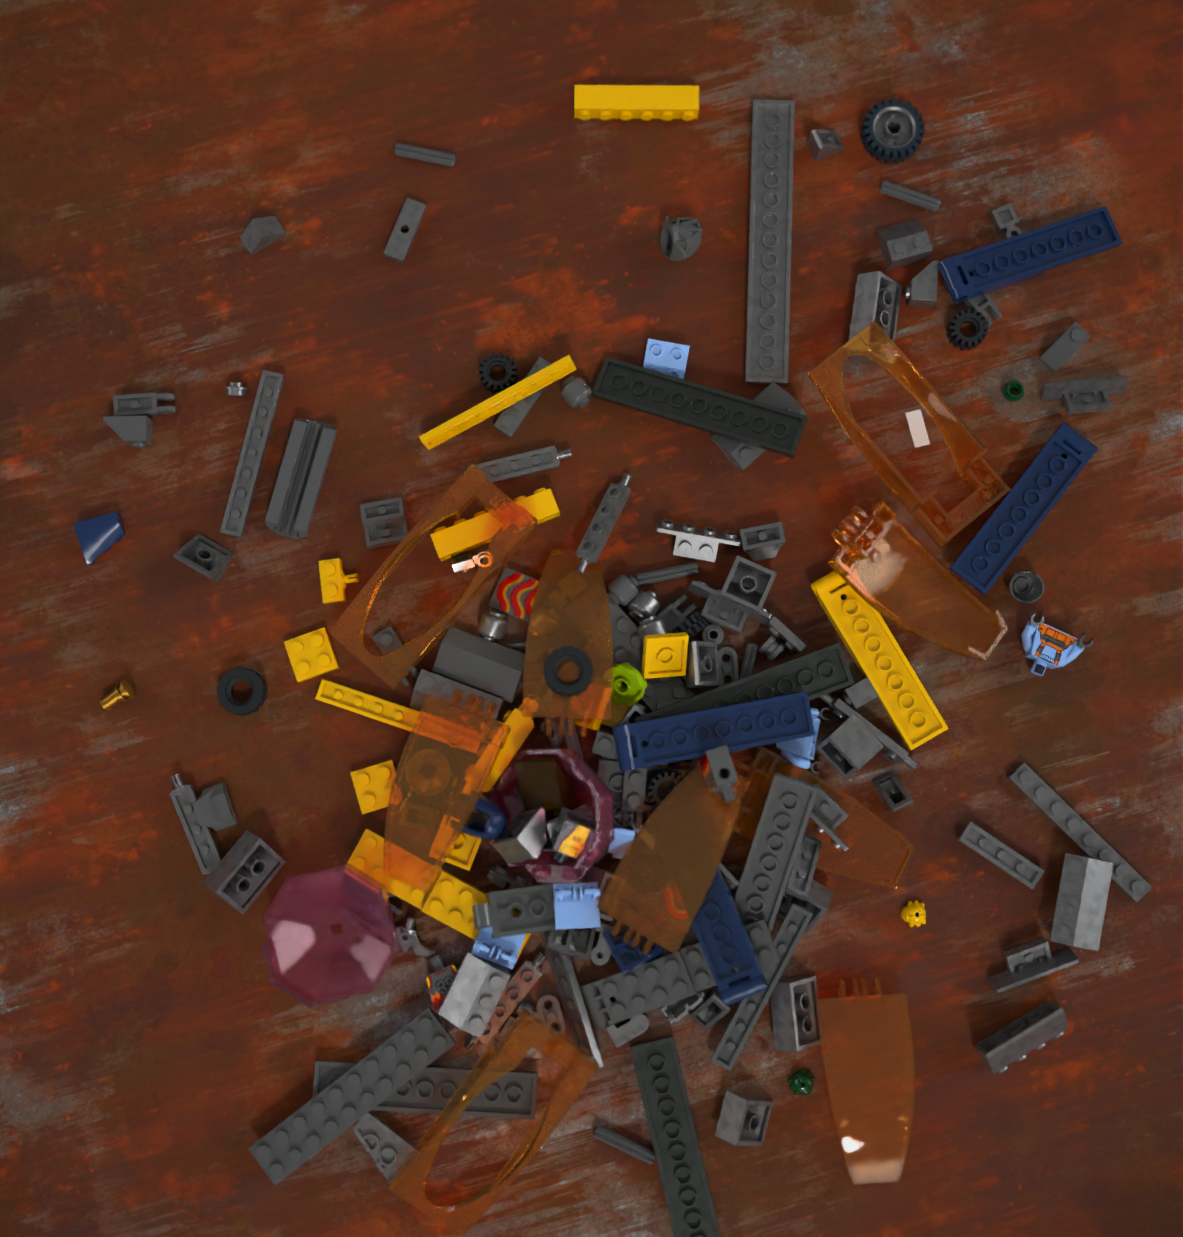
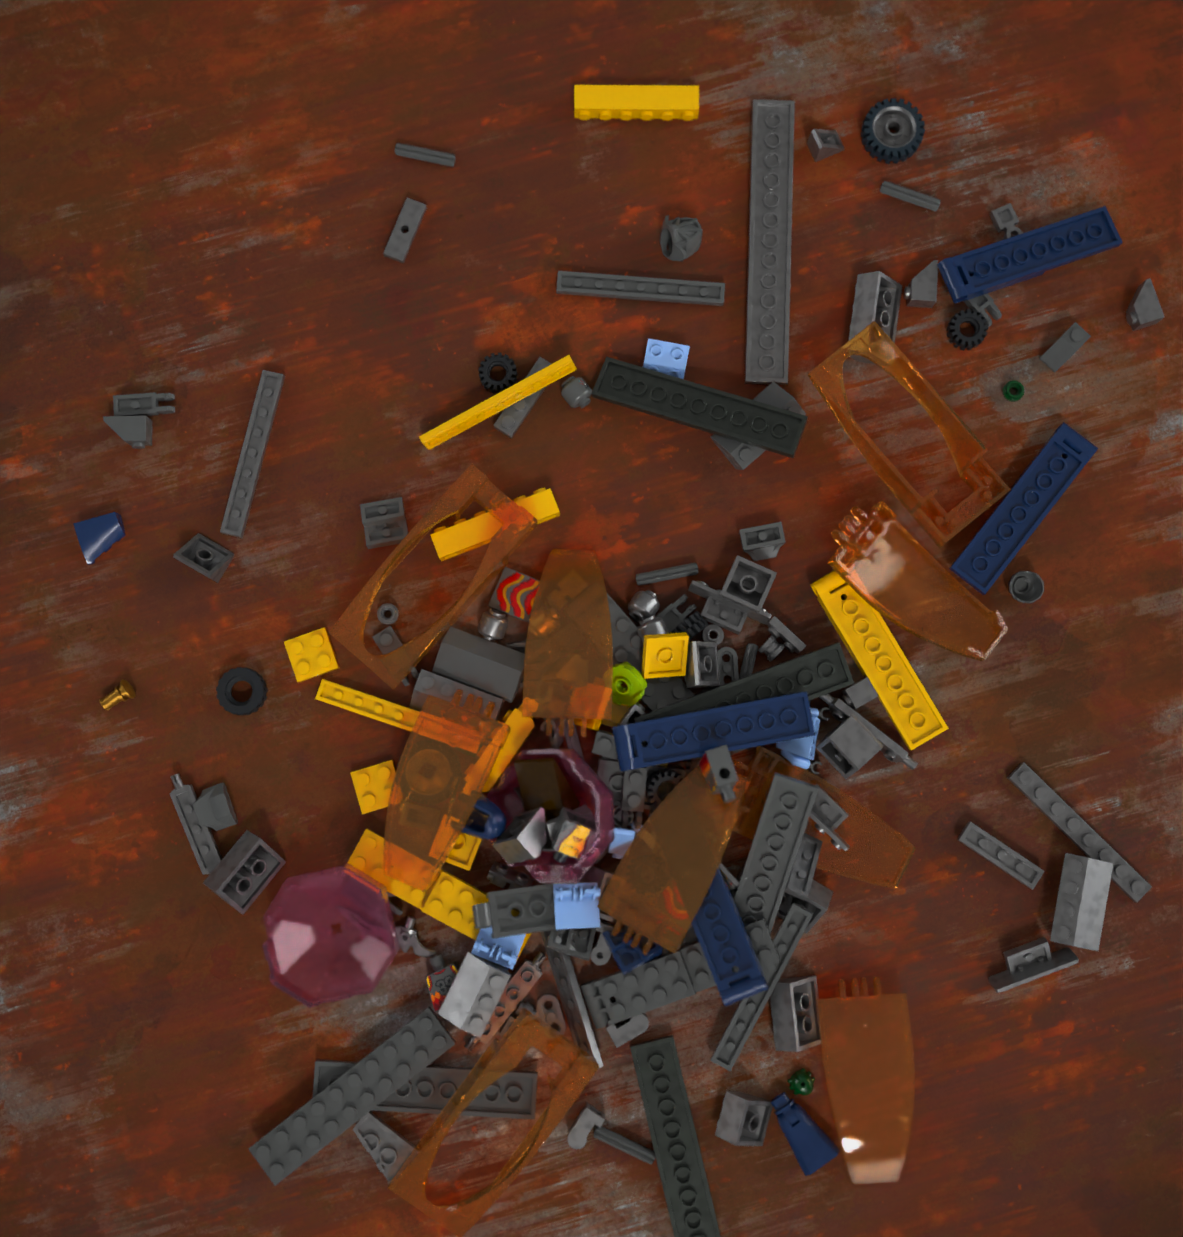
(235, 389): flat silver plate -> none
(262, 233): flat silver slope -> none
(300, 478): dark grey piece -> none
(334, 580): yellow plate -> none
(381, 611): none -> flat silver plate
(466, 562): plate -> none
(523, 464): flat silver plate -> none
(568, 654): black tyre -> none
(582, 1126): none -> flat silver leg
(603, 523): flat silver plate -> none
(623, 589): dark grey head -> none
(640, 288): none -> dark grey plate
(678, 1009): flat silver hinge -> none
(696, 541): flat silver bracket -> none
(709, 1011): flat silver slope -> none
(807, 1140): none -> dark blue piece
(892, 792): flat silver slope -> none
(904, 244): flat silver slope -> none
(908, 913): yellow animal -> none
(917, 428): white sticker -> none
(1022, 1036): flat silver slope -> none
(1049, 645): torso -> none
(1085, 395): flat silver bracket -> none
(1144, 307): none -> flat silver slope

